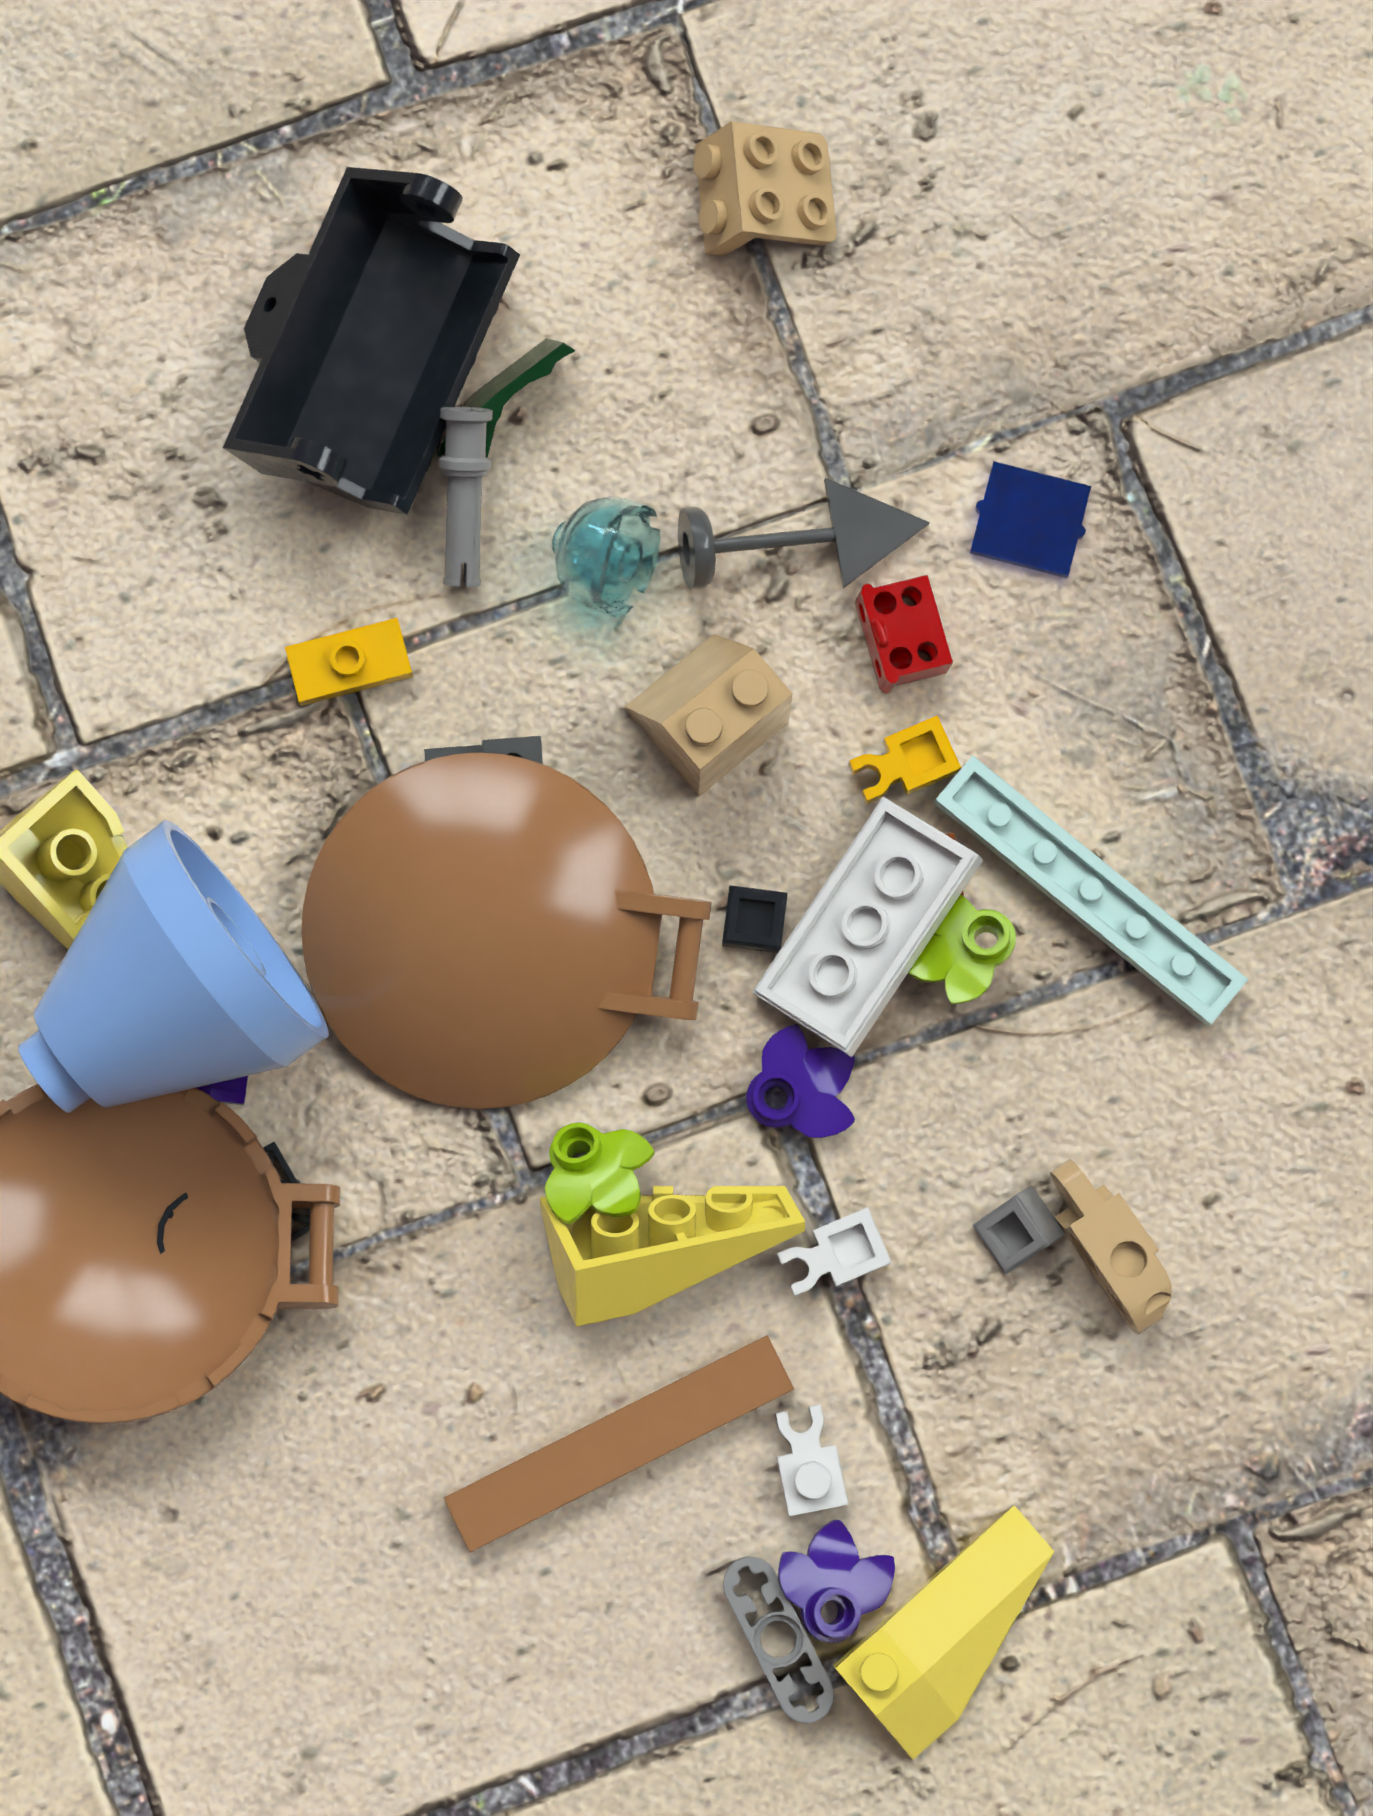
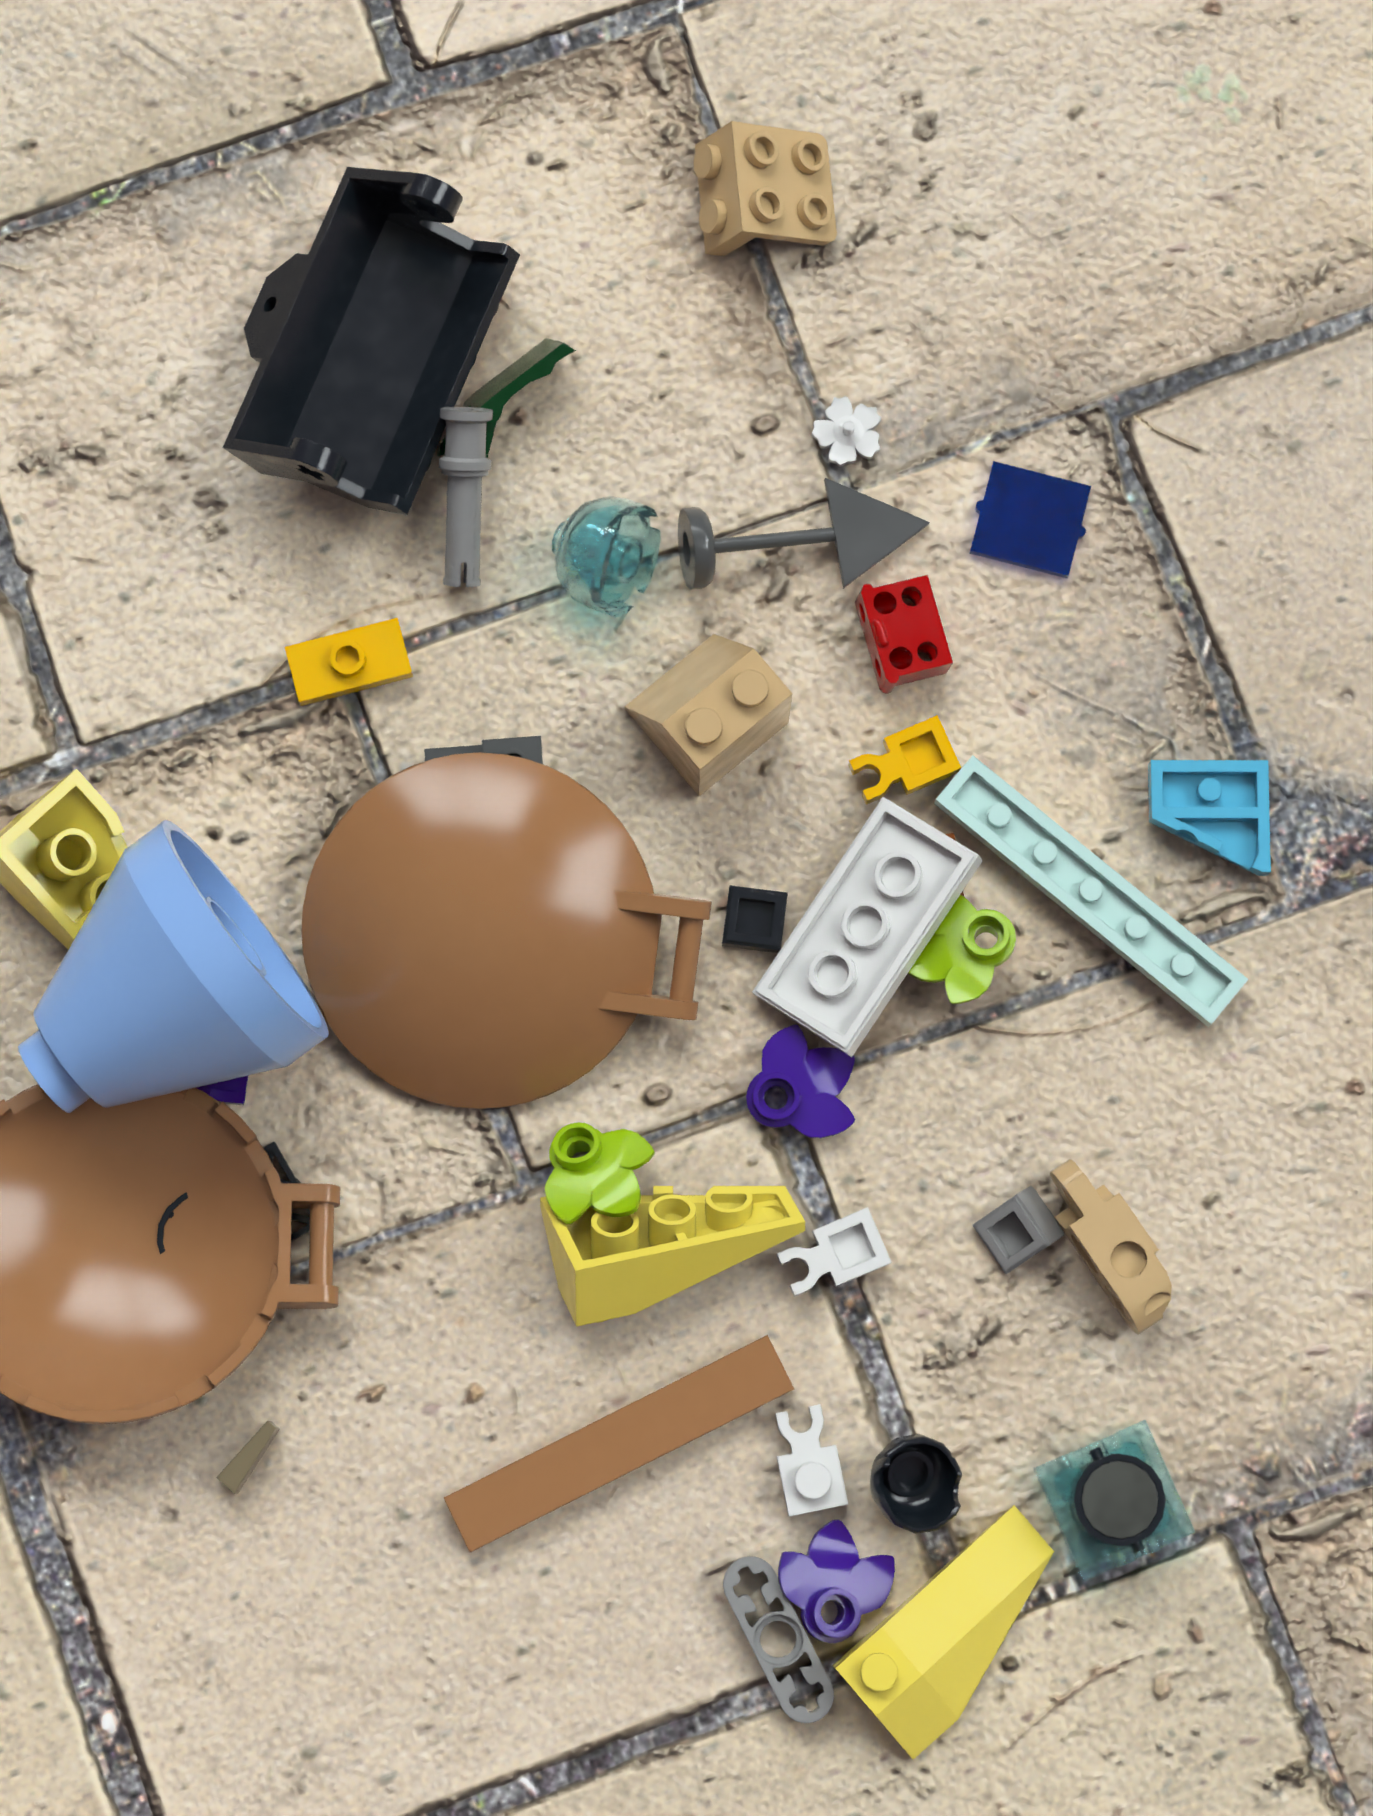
(243, 1464): none -> dark tan piece
(848, 431): none -> white plant
(916, 1483): none -> black hair
(1114, 1500): none -> piece
(1215, 807): none -> medium azure wing

